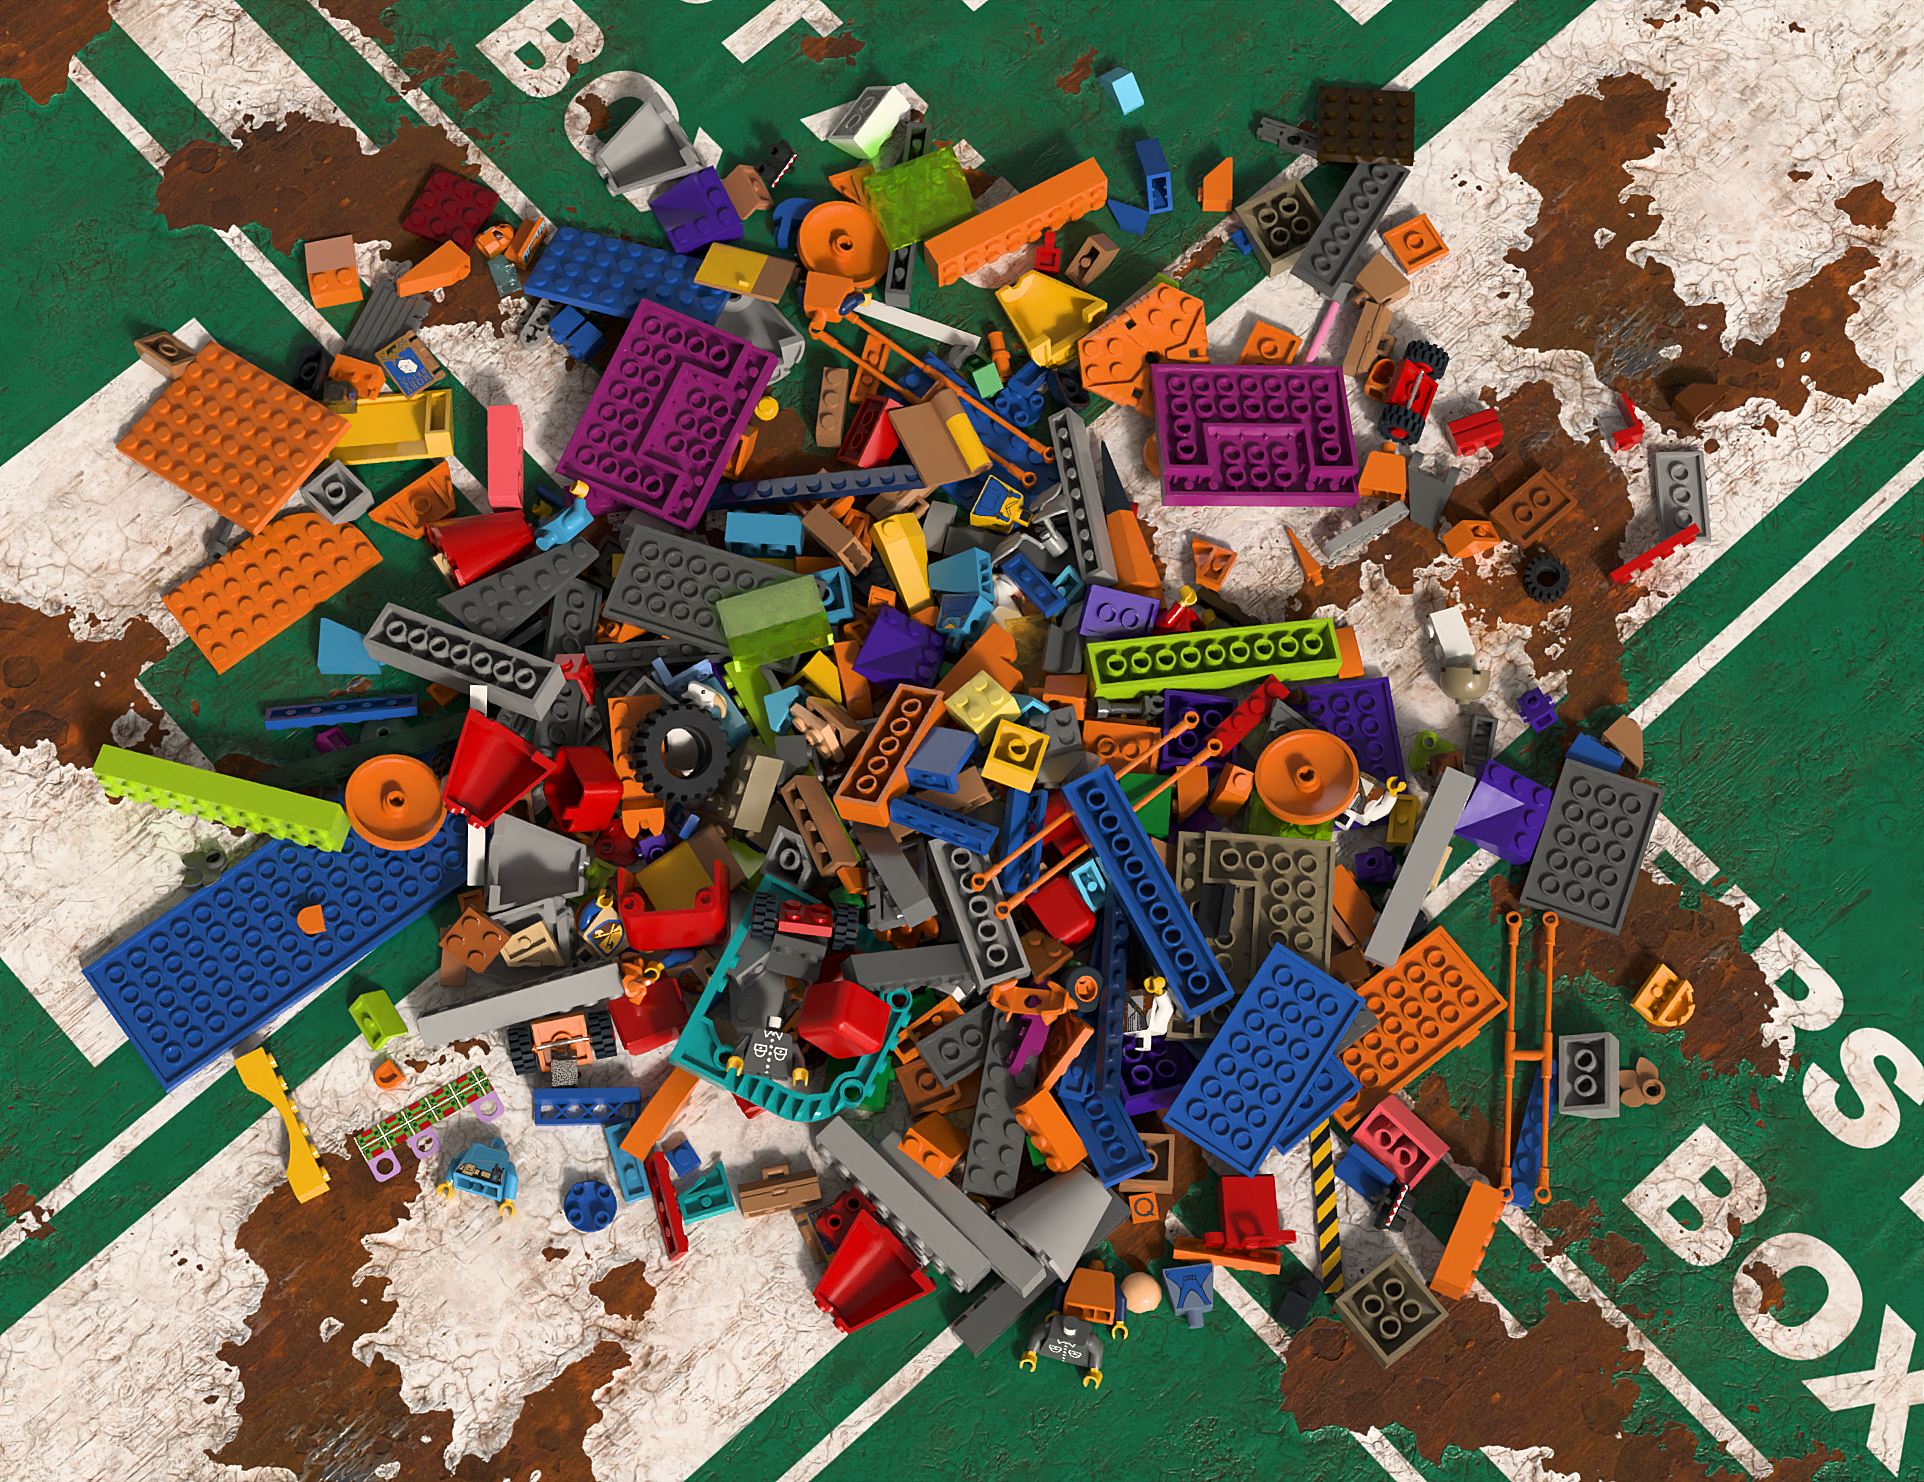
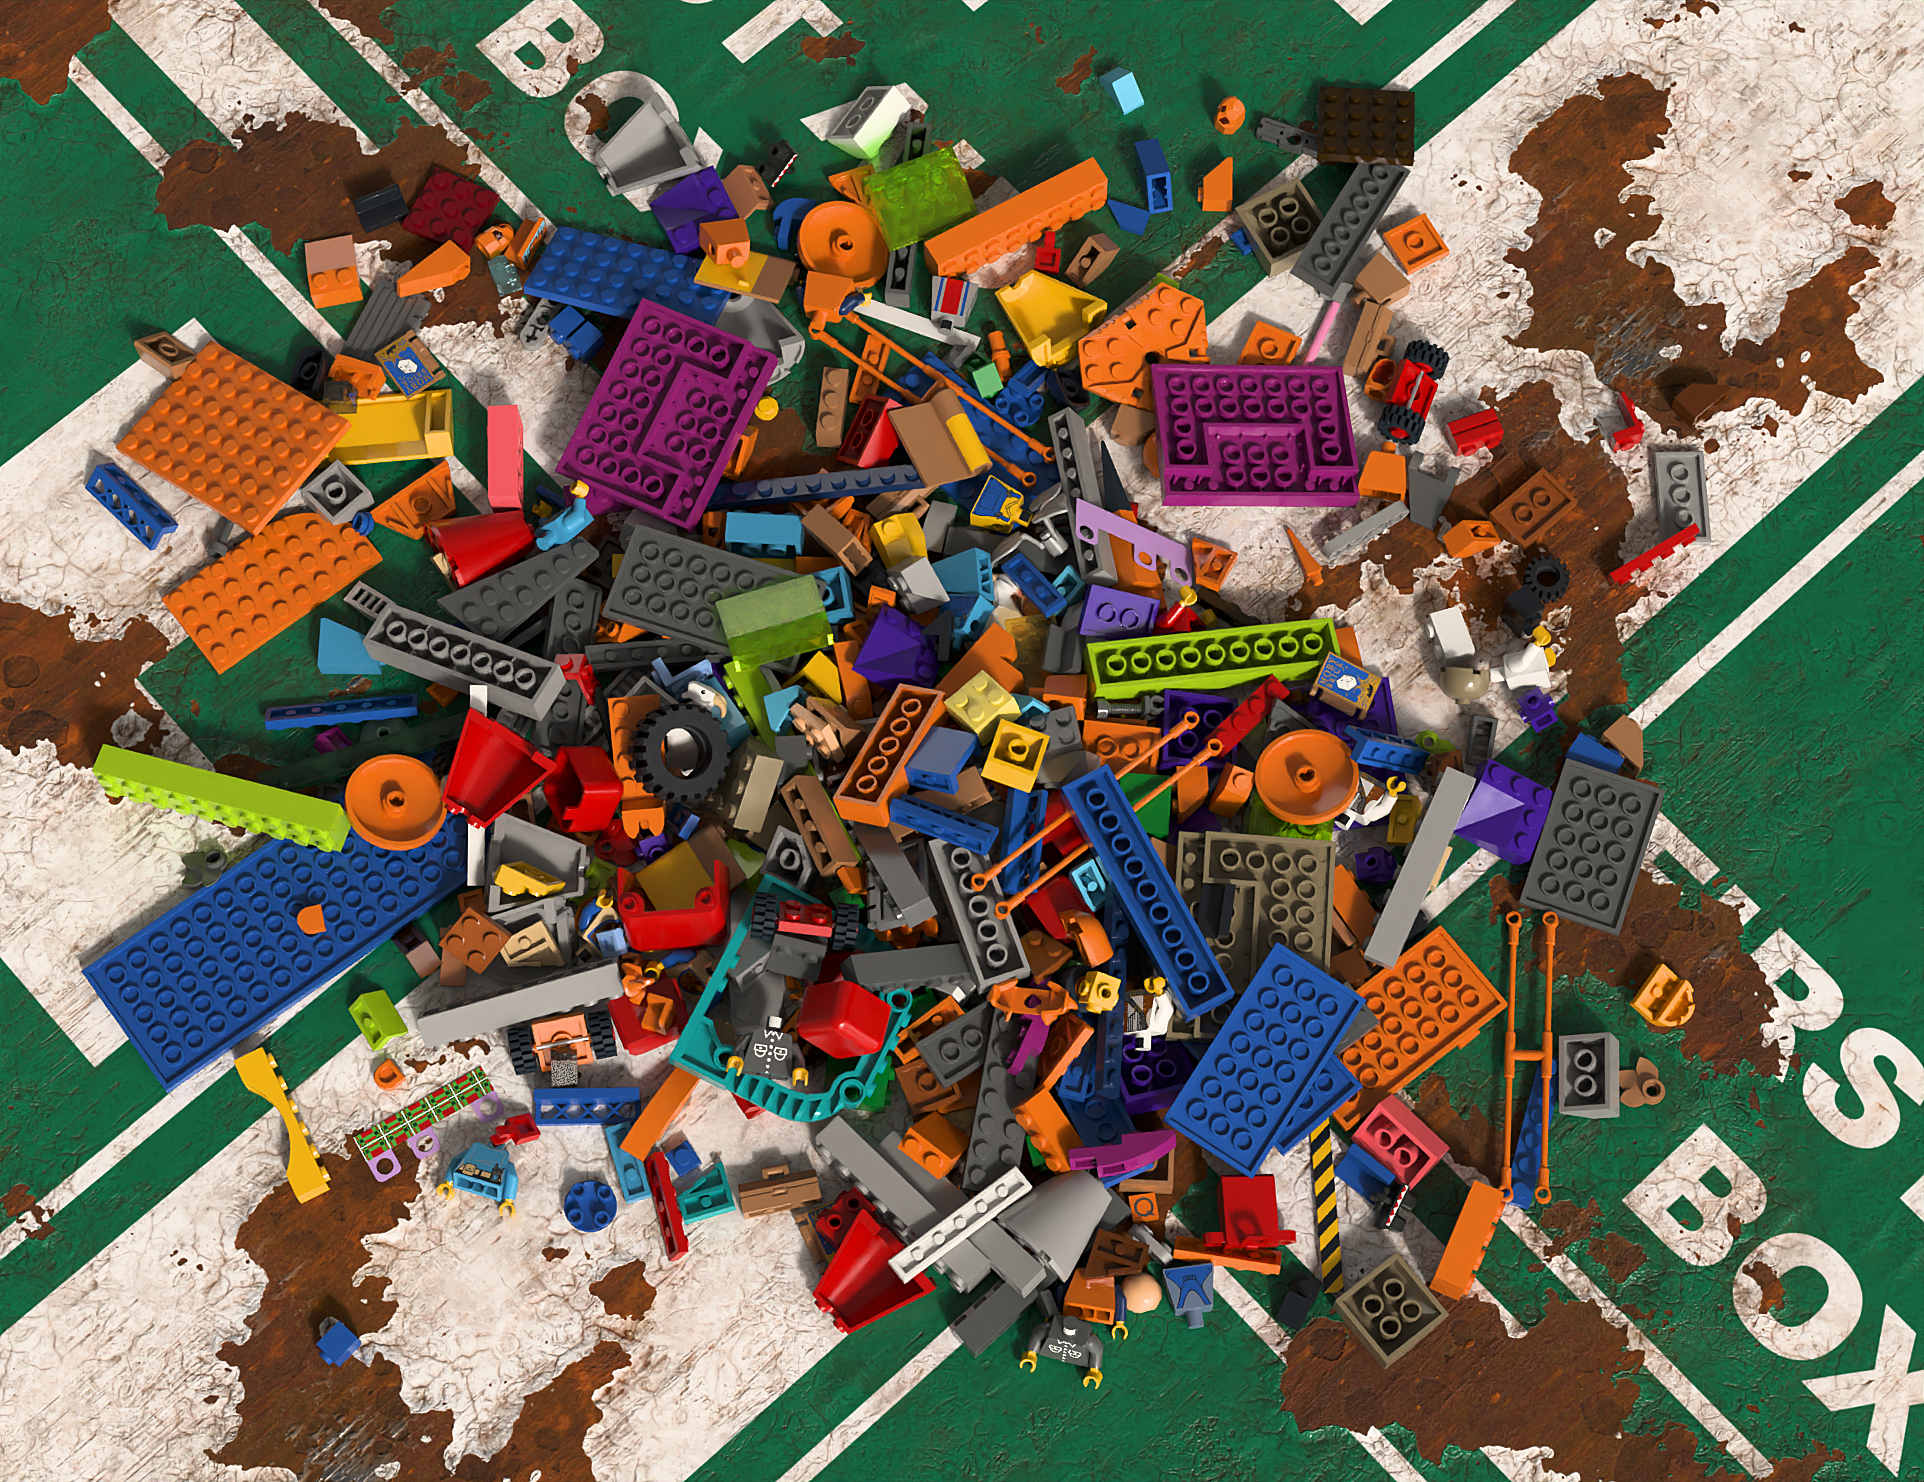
(131, 498): none -> blue fence
(338, 1344): none -> blue brick
(363, 523): none -> blue plate
(364, 609): none -> white slope
(381, 208): none -> black panel
(416, 951): none -> reddish brown slope
(518, 1128): none -> red plate
(523, 878): none -> yellow plate
(612, 942): none -> light blue tile
(658, 1014): none -> orange panel
(714, 529): none -> orange rock
(725, 241): none -> orange torso
(916, 585): none -> light grey slope
(943, 626): none -> black slope
(952, 303): none -> torso
(959, 1224): none -> white tile
(1046, 1304): none -> dark grey tile
(1089, 936): none -> orange brick
(1099, 992): none -> yellow brick
(1115, 1256): none -> reddish brown wing
(1132, 426): none -> medium nougat slope
(1135, 1152): none -> magenta slope
(1142, 538): none -> lavender piece
(1159, 1252): none -> light grey plate
(1229, 115): none -> orange rock
(1345, 685): none -> piece
(1387, 751): none -> blue fence
(1522, 611): none -> black brick
(1528, 667): none -> white torso

